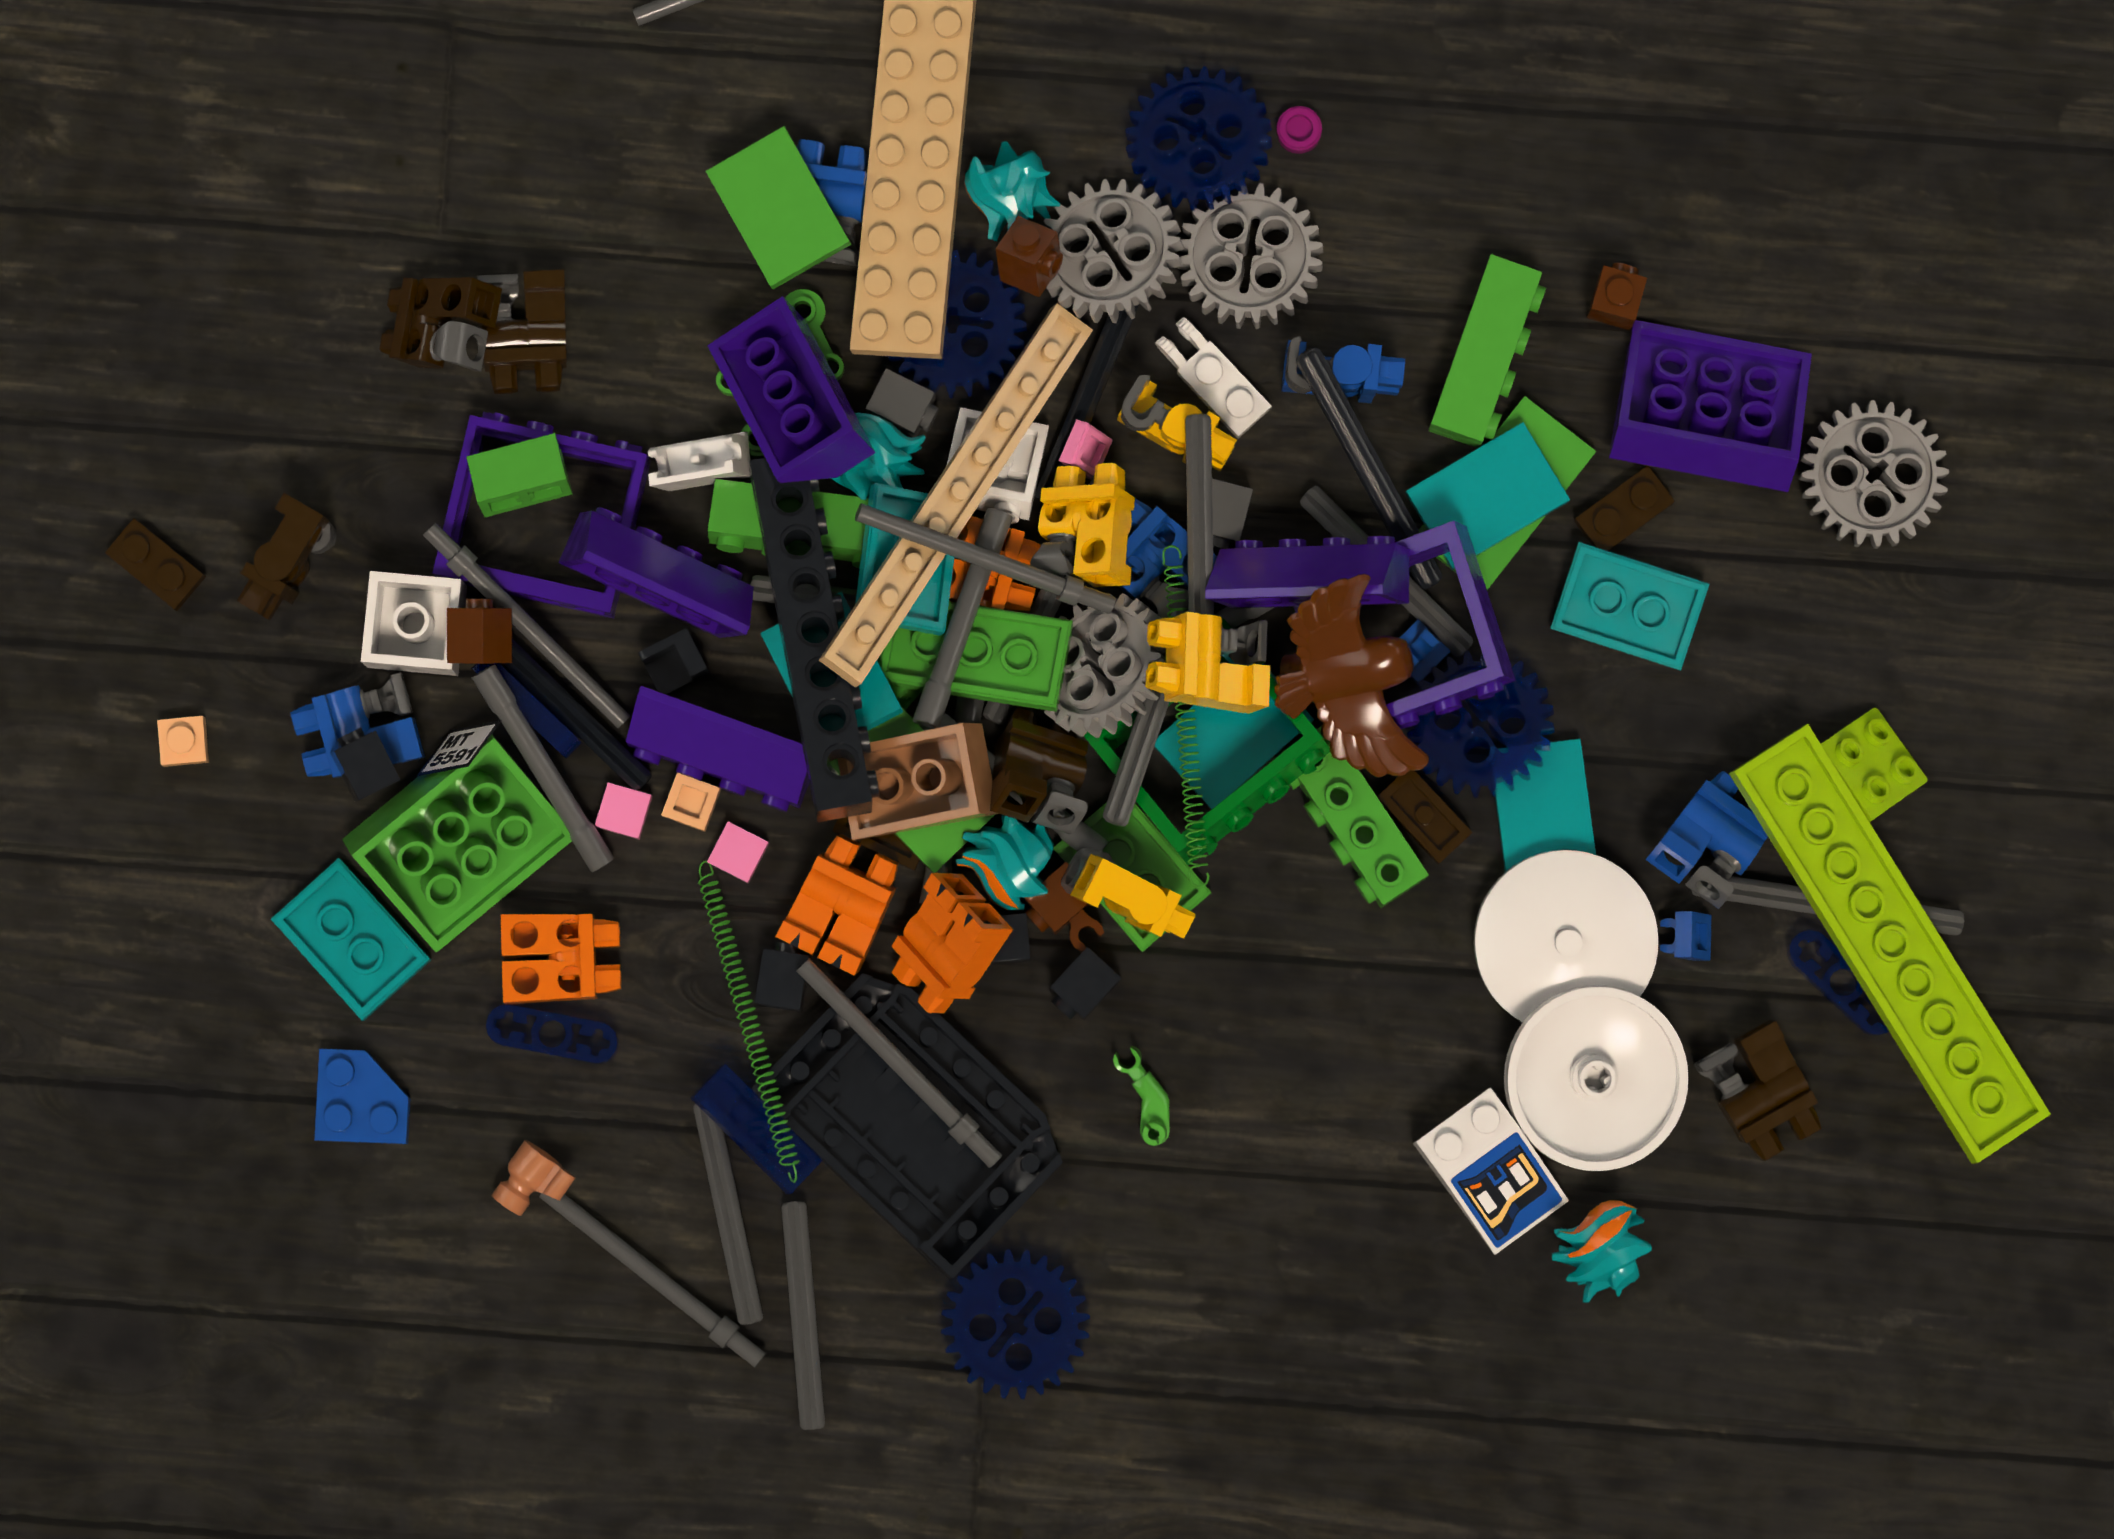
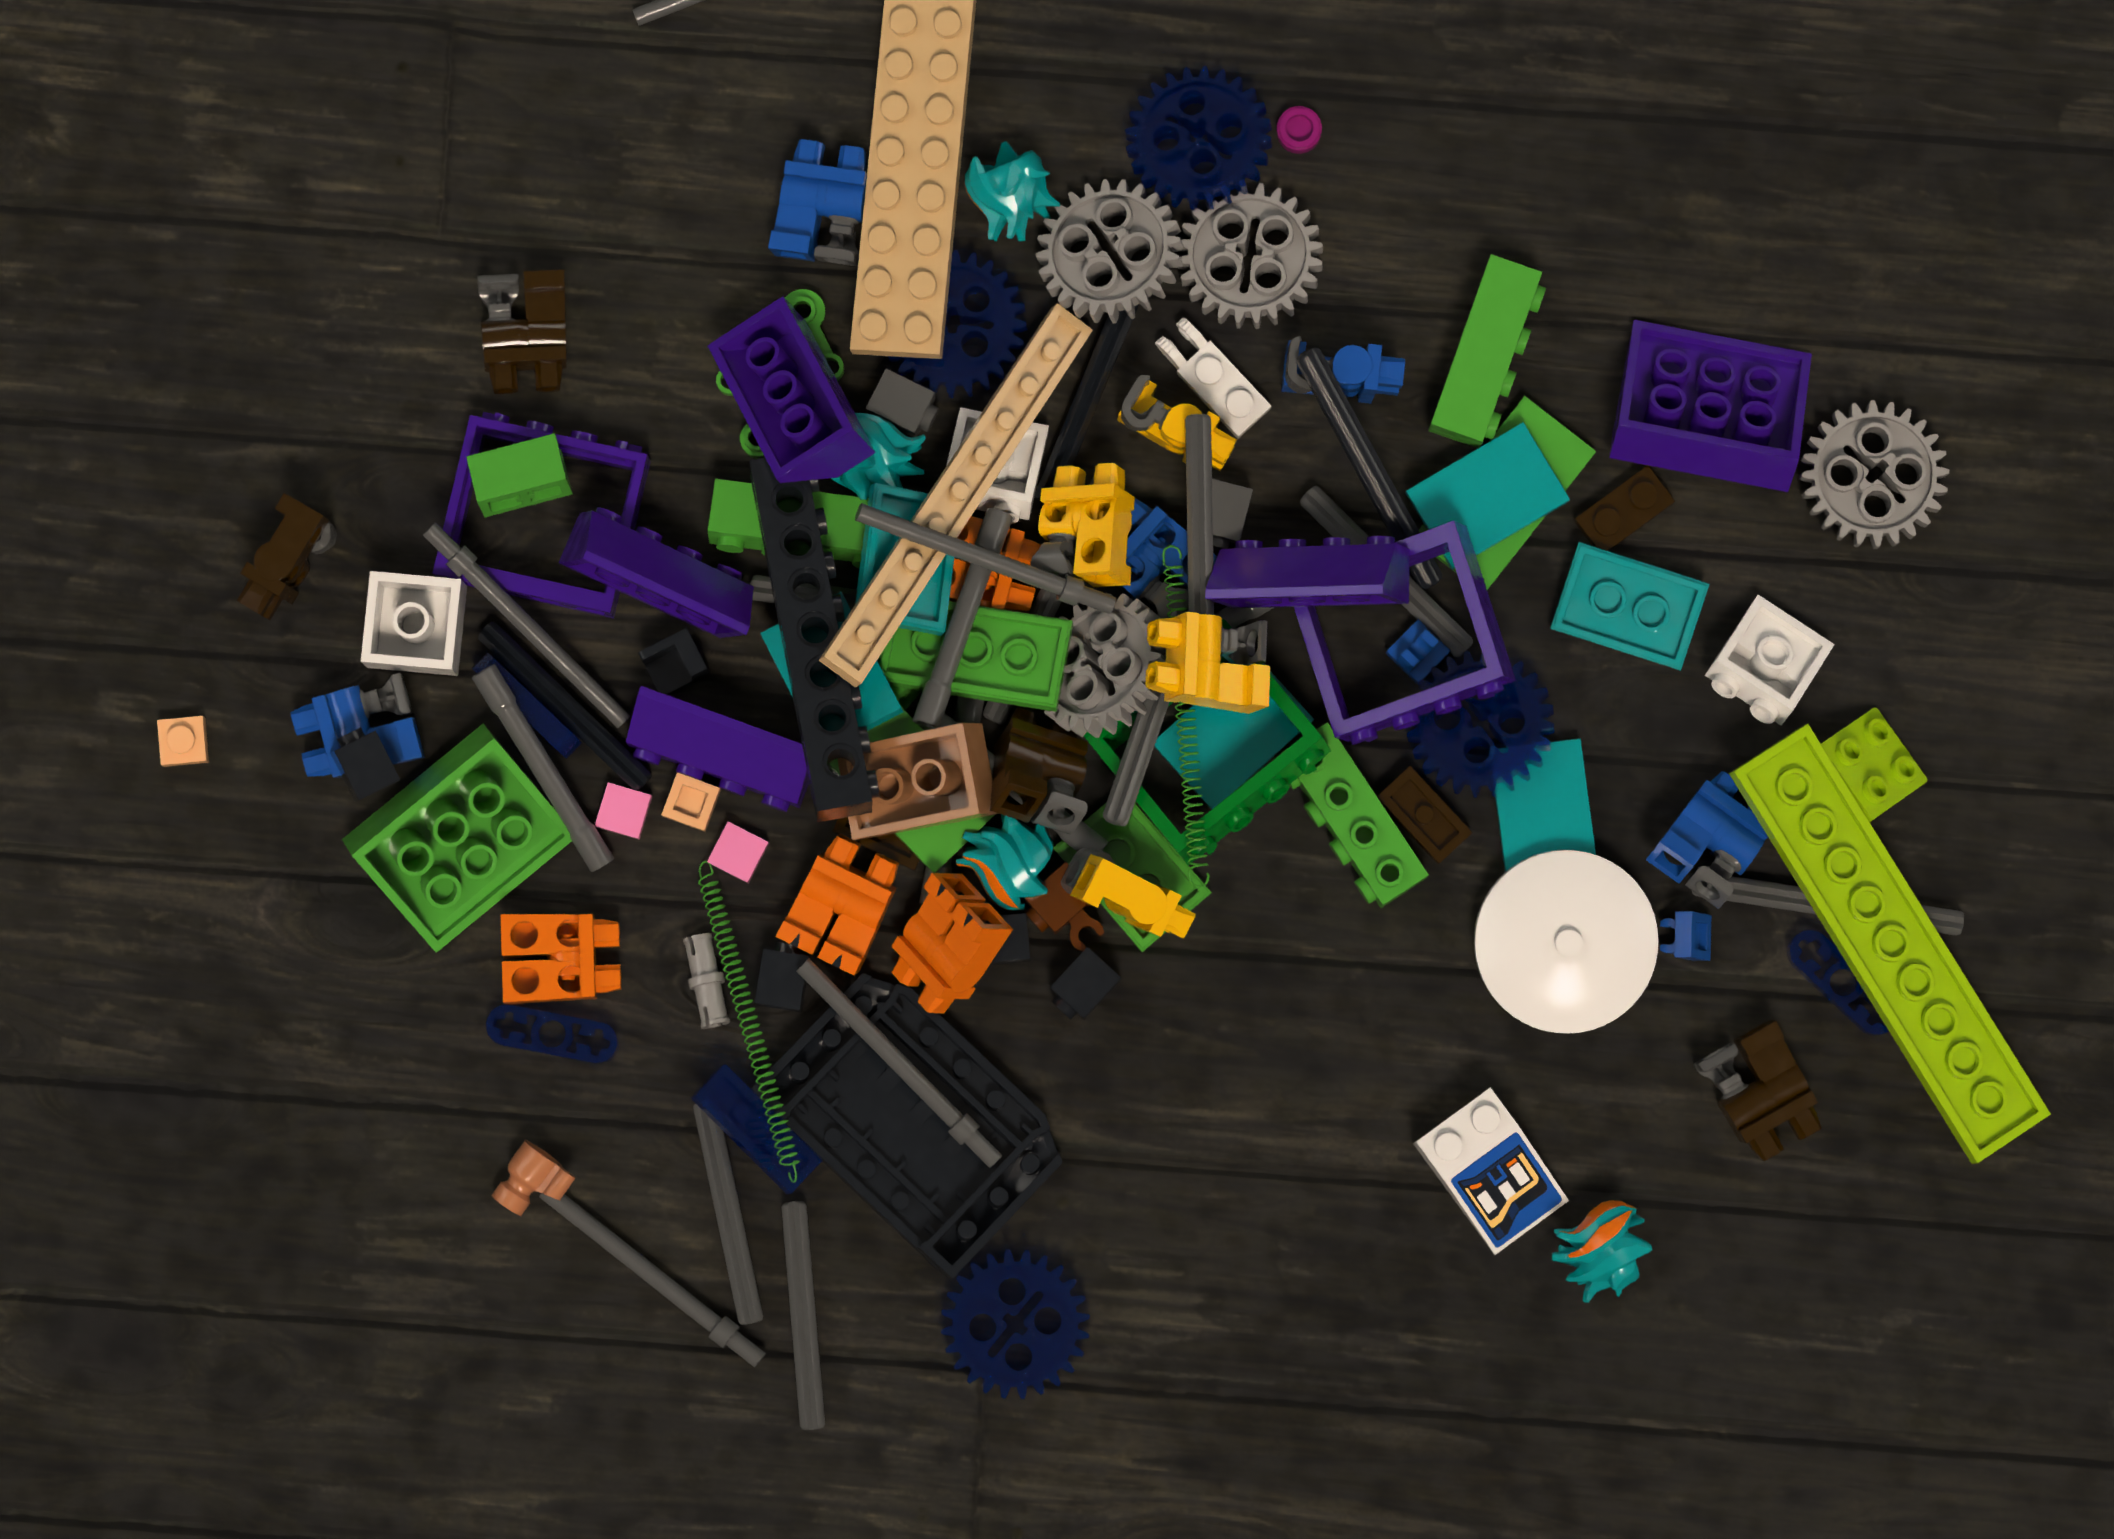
(155, 564): dark brown plate -> none
(351, 939): teal tile -> none
(358, 1100): blue plate -> none
(438, 320): dark brown hips -> none
(459, 748): sticker -> none
(479, 633): reddish brown brick -> none
(700, 462): white hinge -> none
(706, 980): none -> light grey pin
(778, 207): bright green tile -> none
(1029, 256): reddish brown brick -> none
(1085, 448): bright pink tile -> none
(1155, 1100): bright green arm -> none
(1346, 680): reddish brown animal -> none
(1596, 1078): white dish -> none
(1617, 296): reddish brown brick -> none
(1768, 661): none -> white plate

